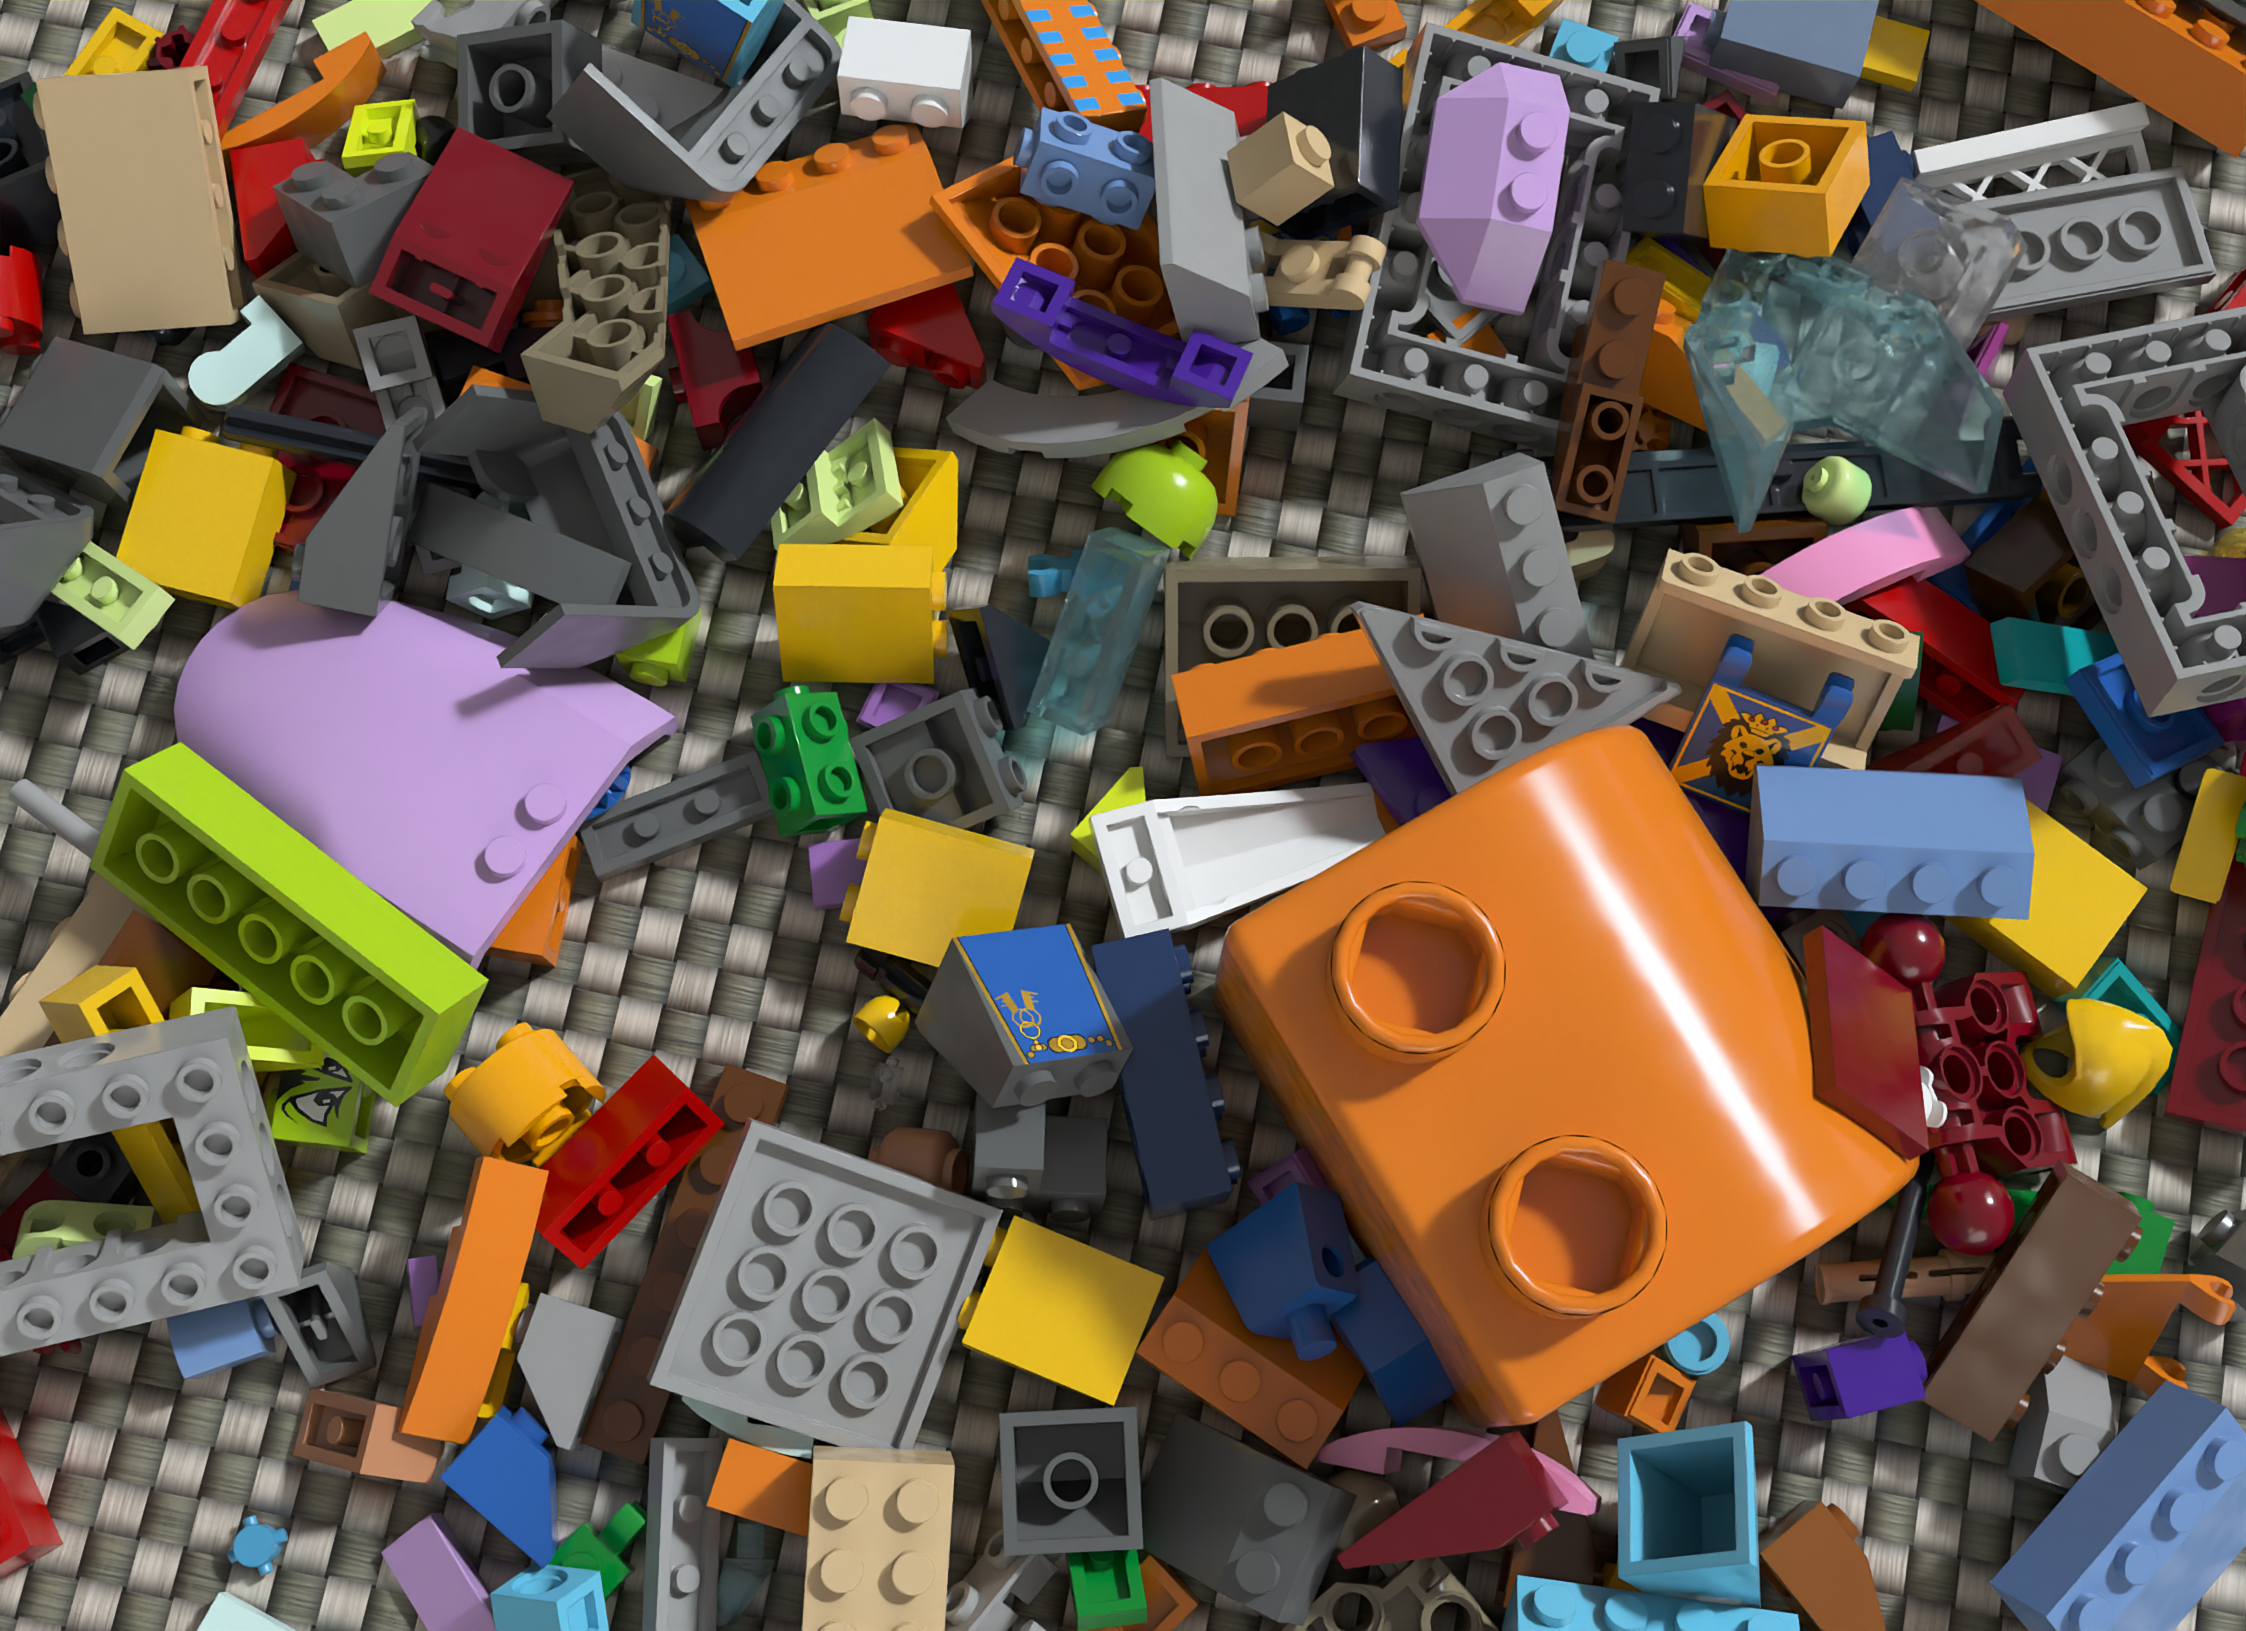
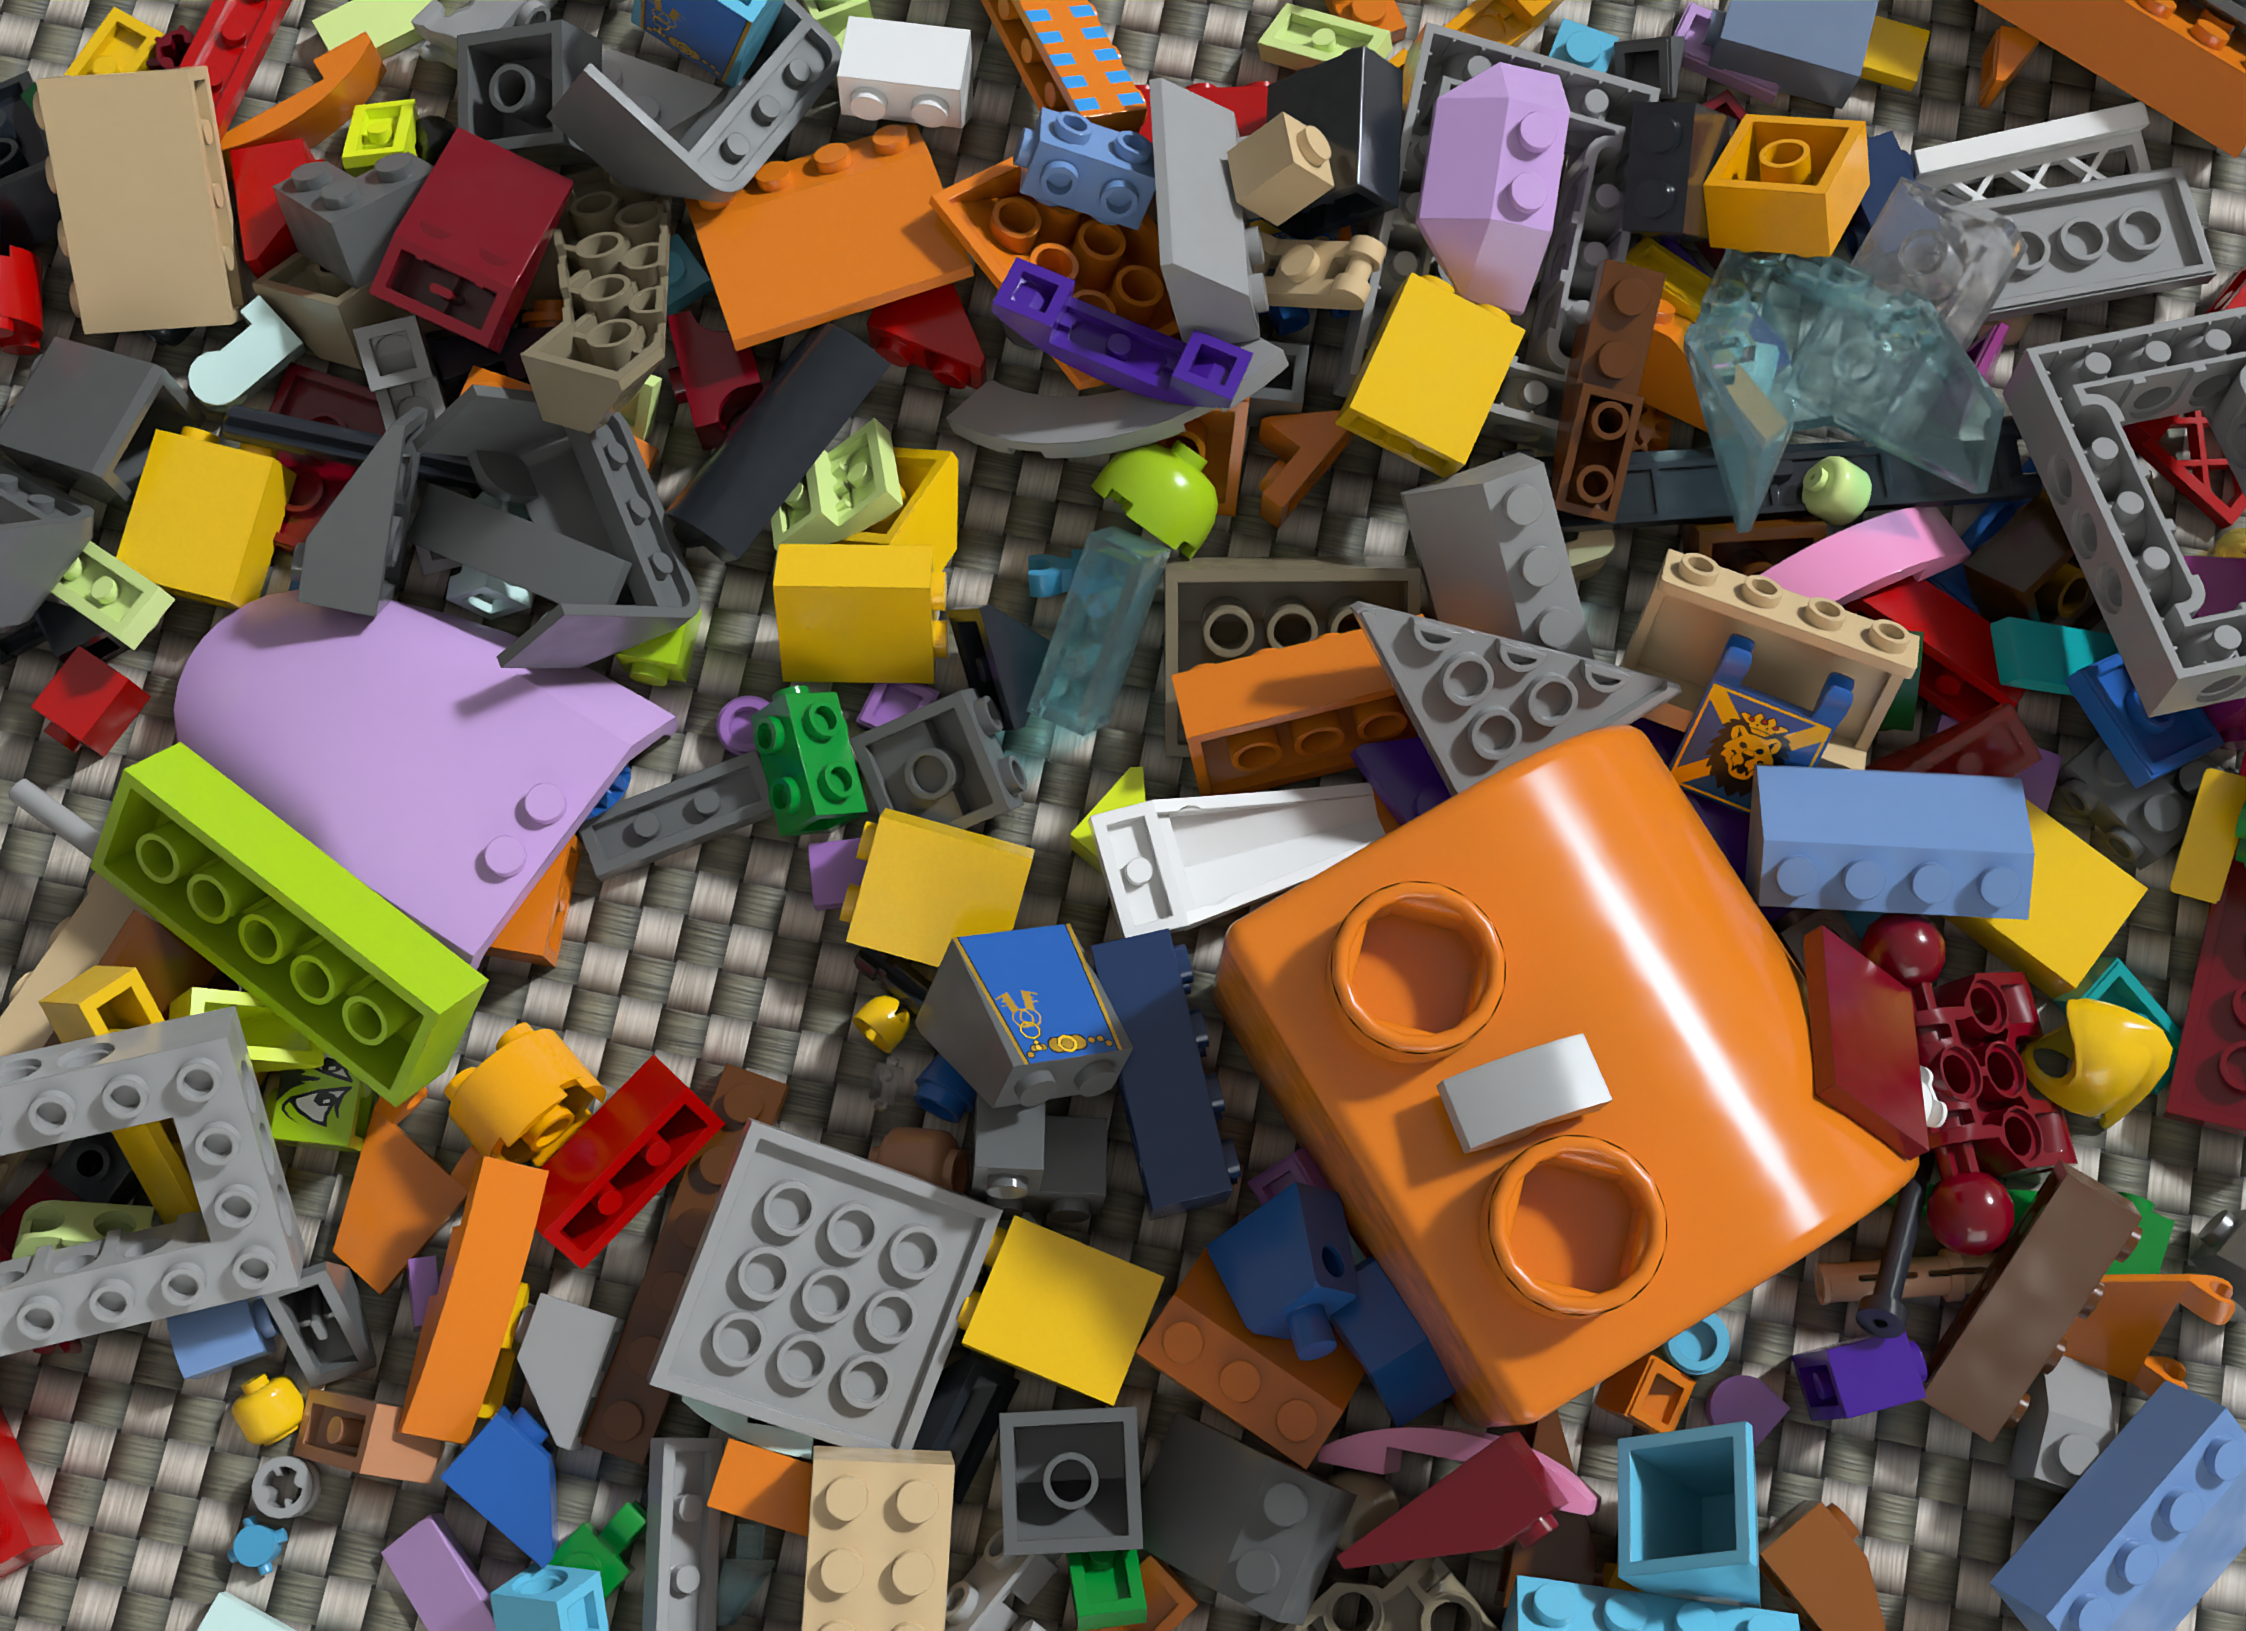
(89, 703): none -> red brick
(266, 1495): none -> light grey bush
(268, 1408): none -> yellow piece
(397, 1198): none -> orange flag
(735, 725): none -> medium lavender tile
(944, 1091): none -> blue cone
(965, 1416): none -> black slope
(1309, 37): none -> yellowish green plate
(1309, 447): none -> orange slope
(1431, 375): none -> yellow brick
(1523, 1092): none -> light grey slope
(1748, 1400): none -> medium lavender tile
(2002, 61): none -> orange slope

